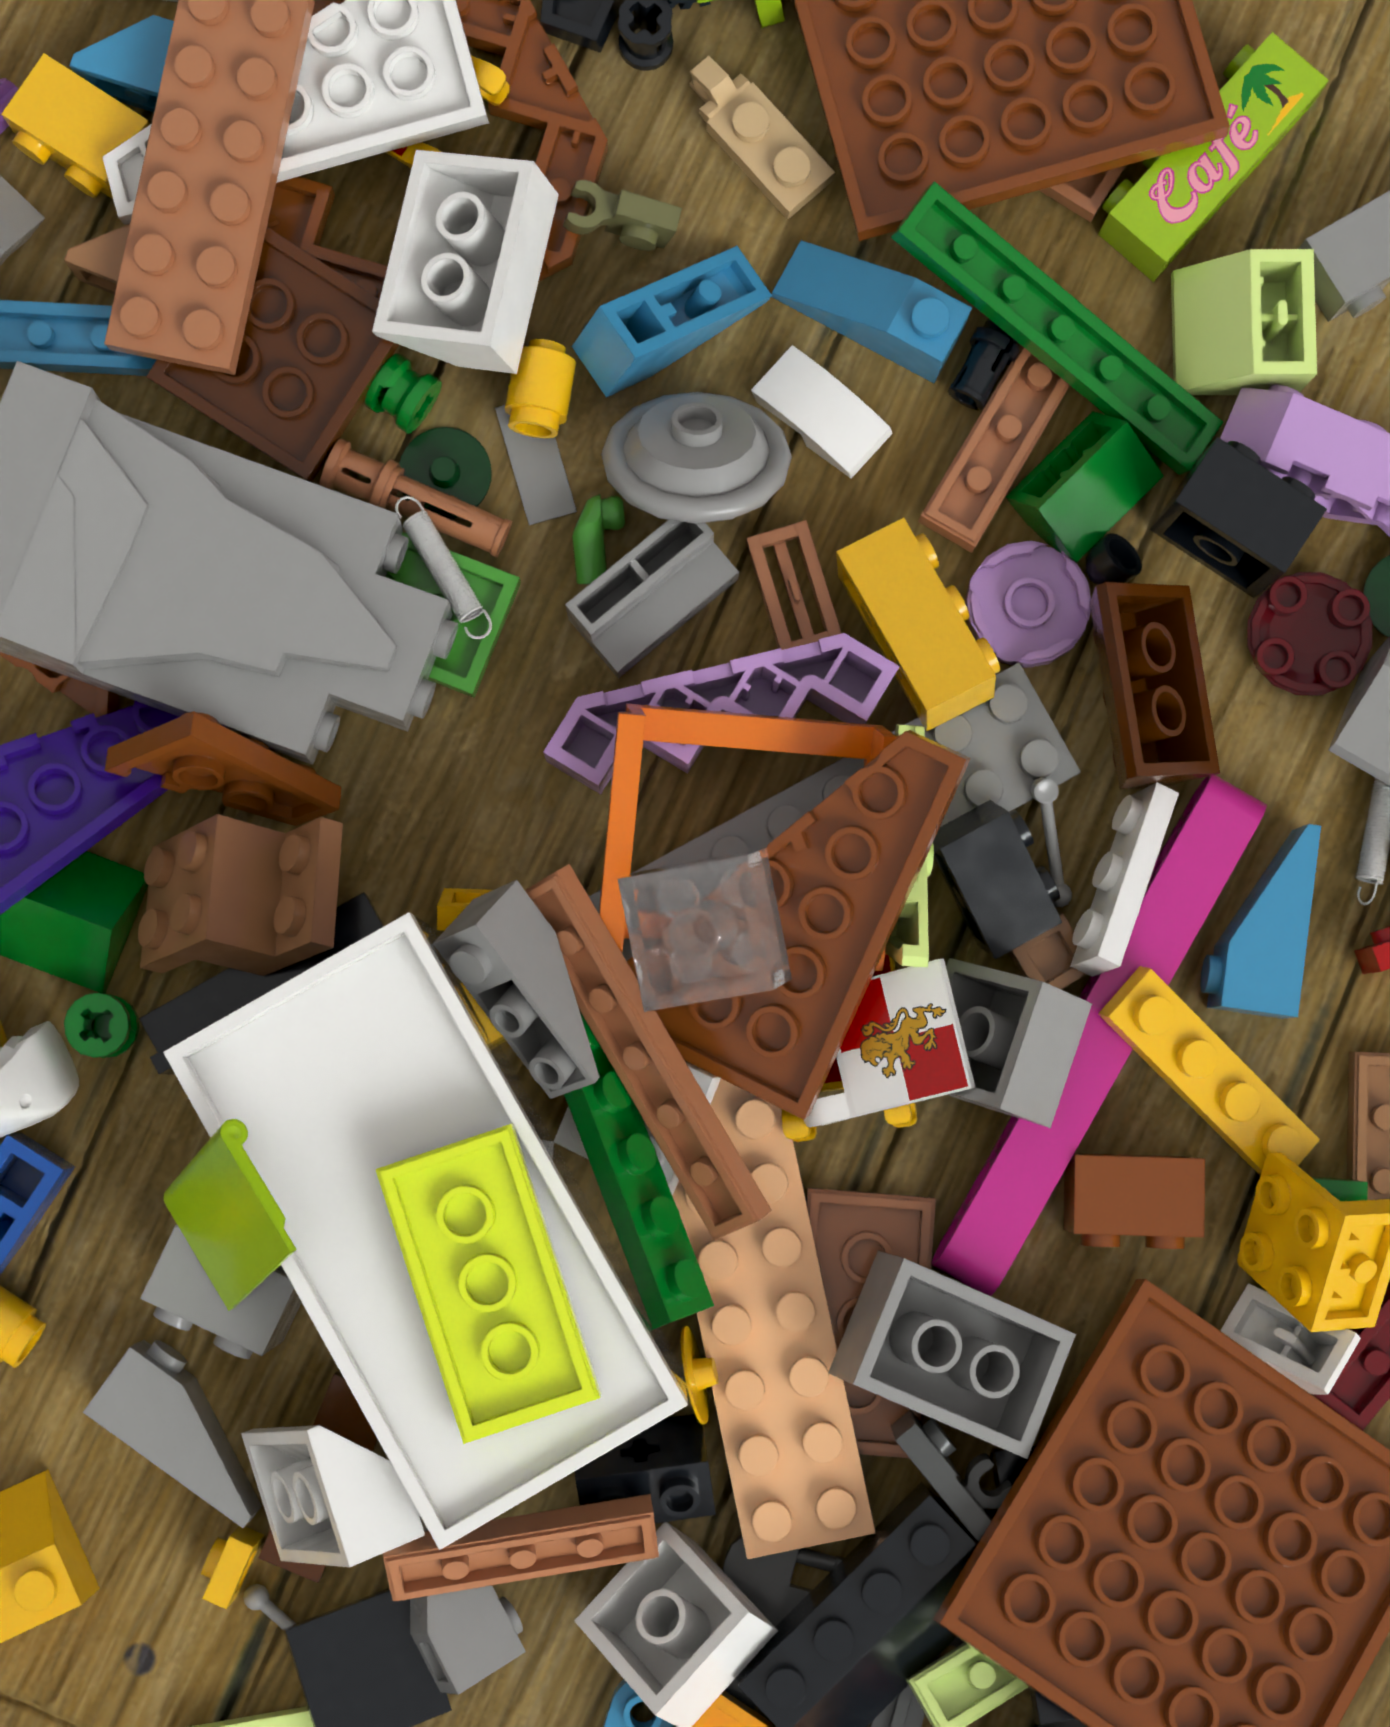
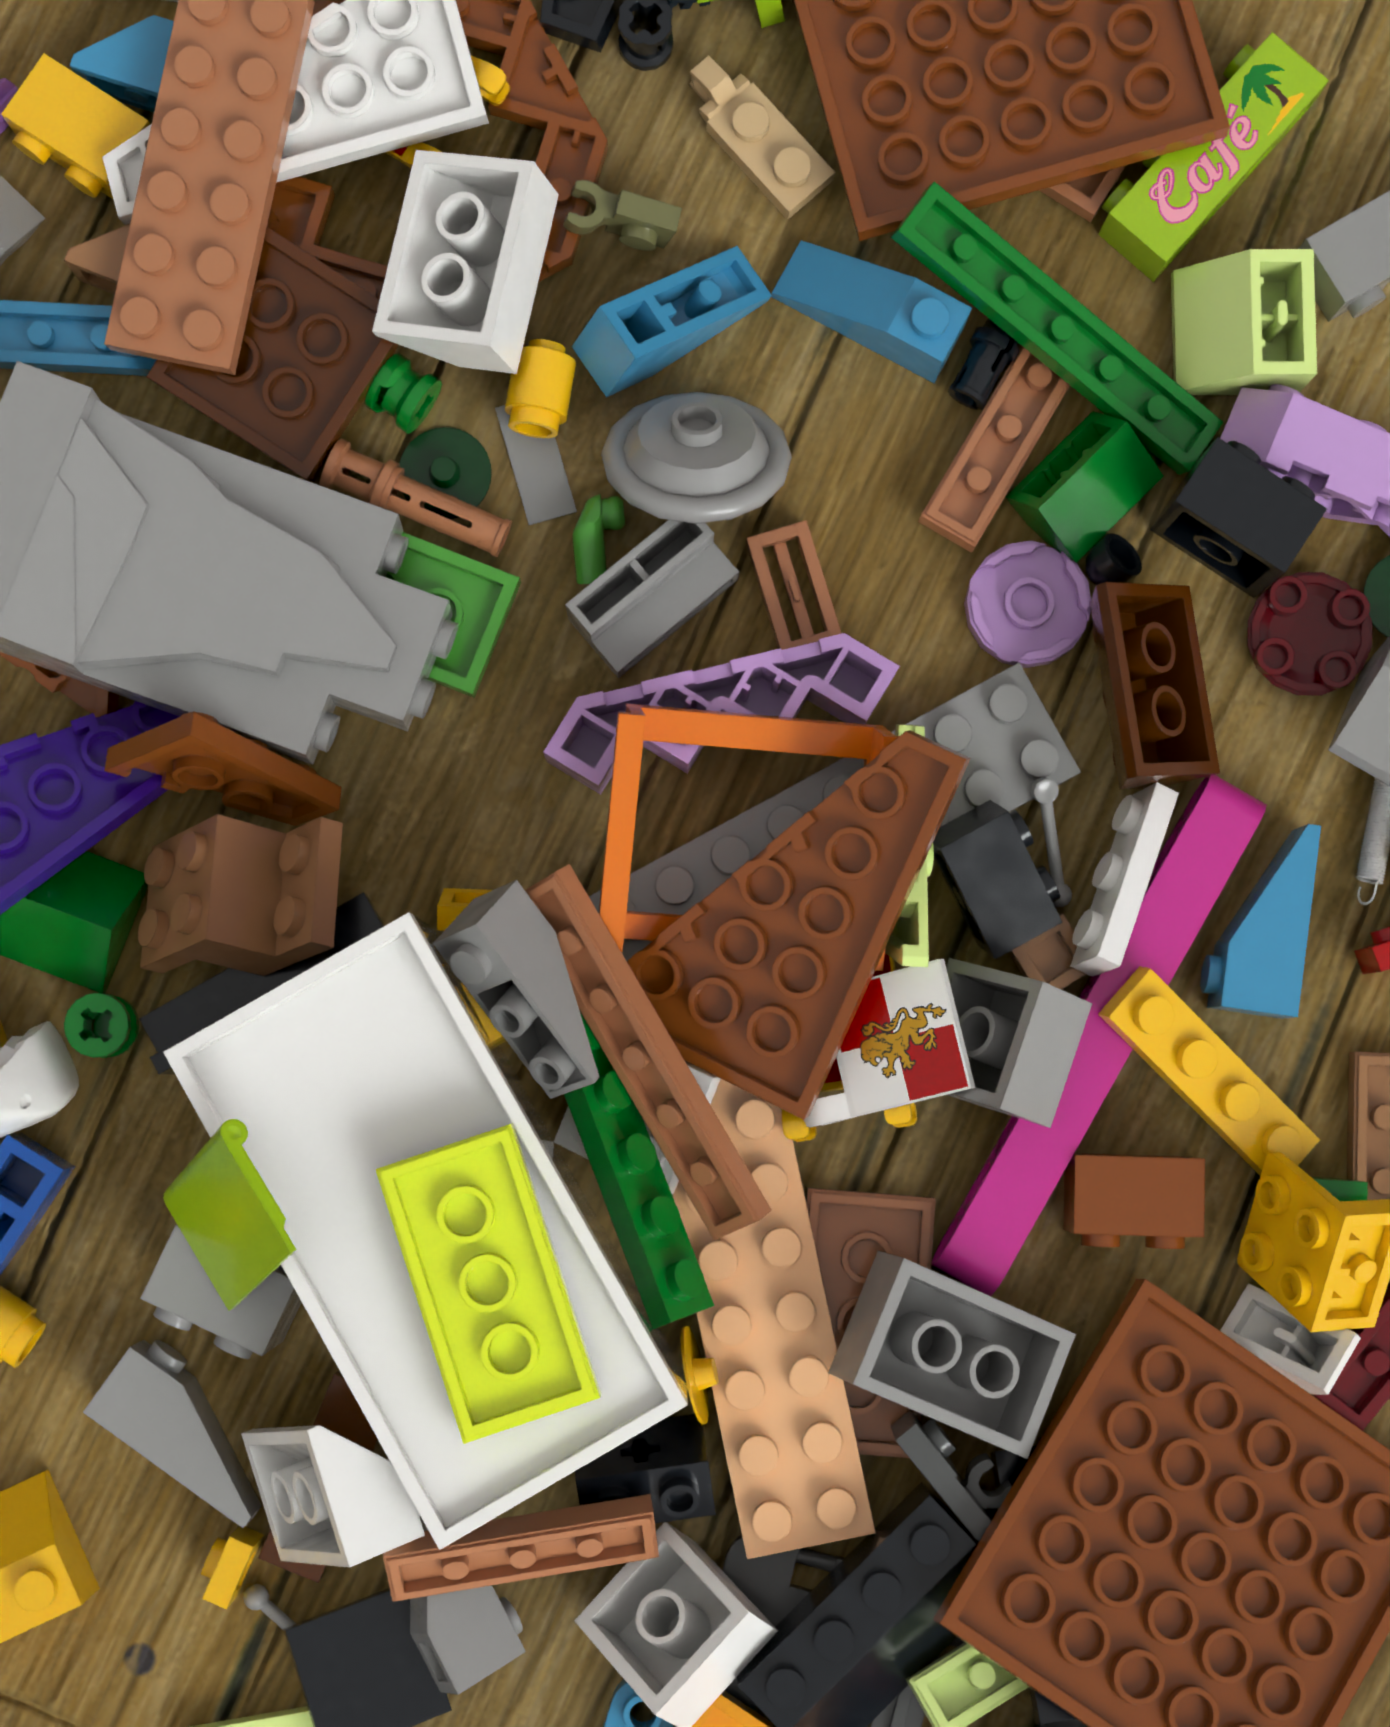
(443, 567): white piece -> none
(705, 930): clear brick -> none
(822, 411): white slope -> none
(918, 623): yellow brick -> none

